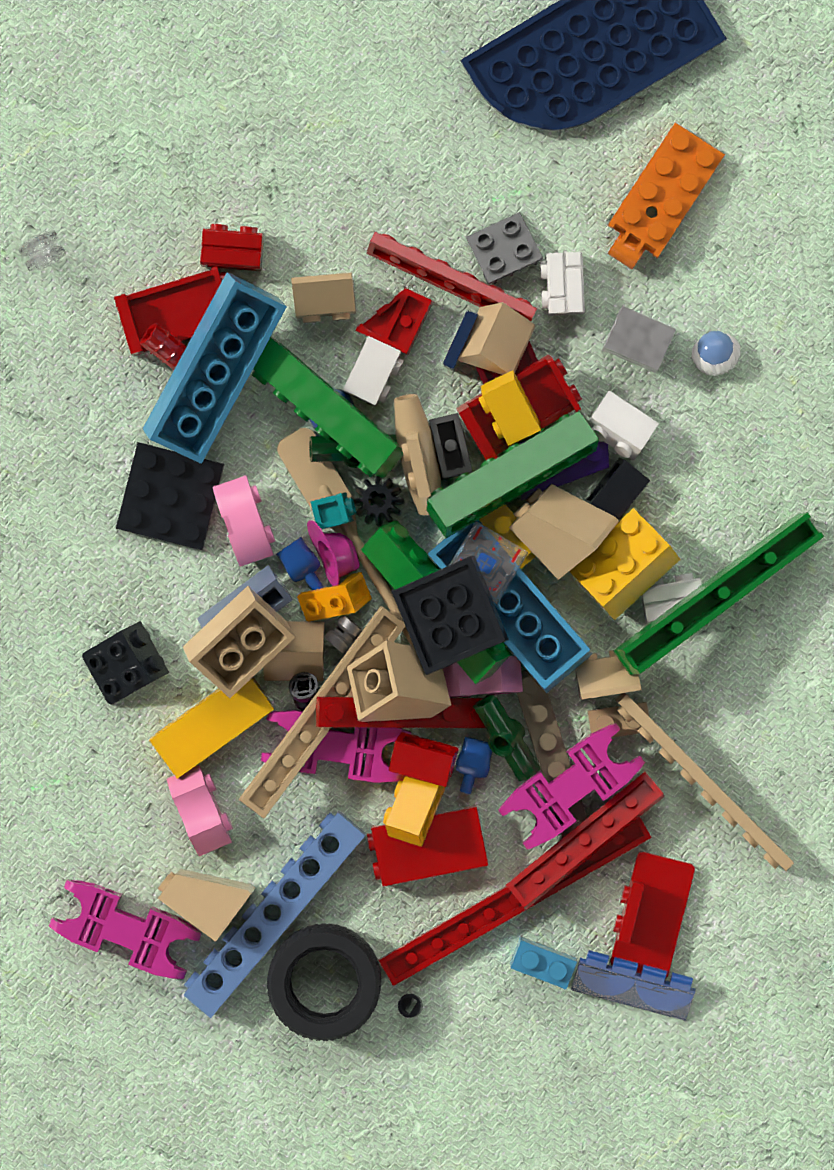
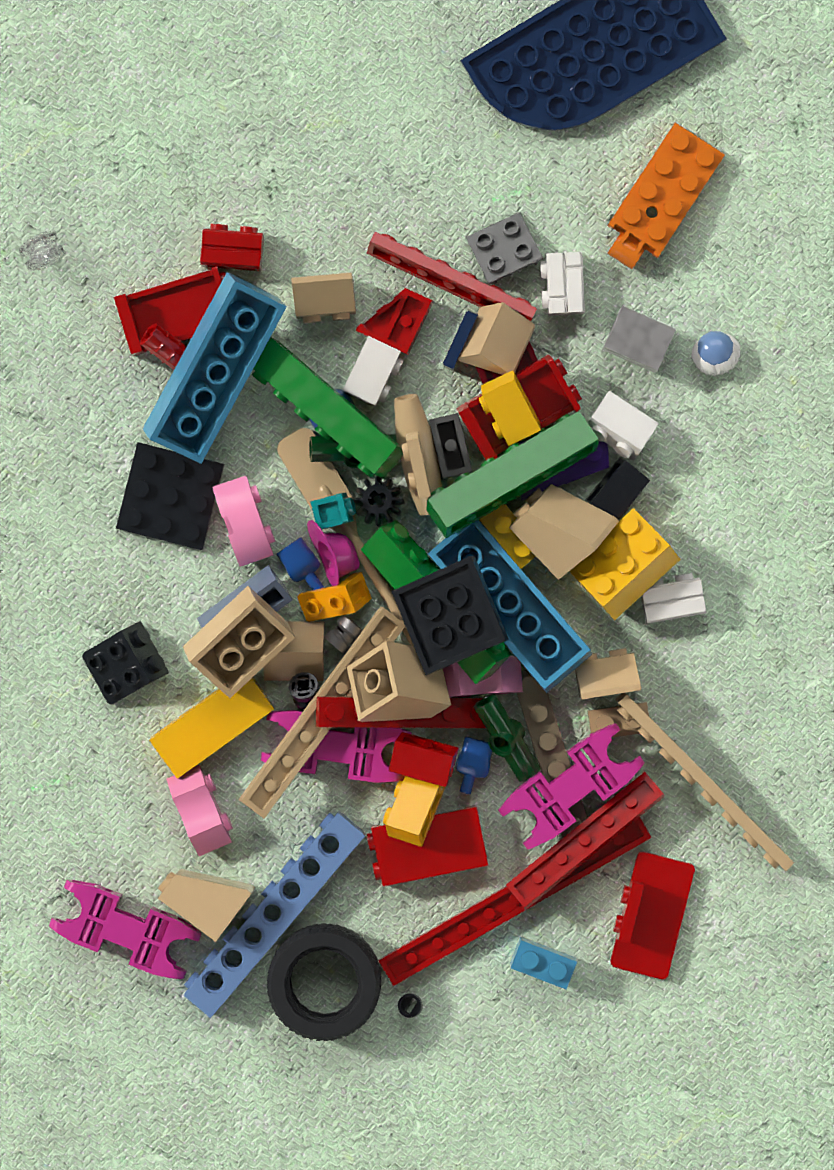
(495, 556): tile -> none
(625, 986): blue windscreen -> none
(718, 594): green tile -> none

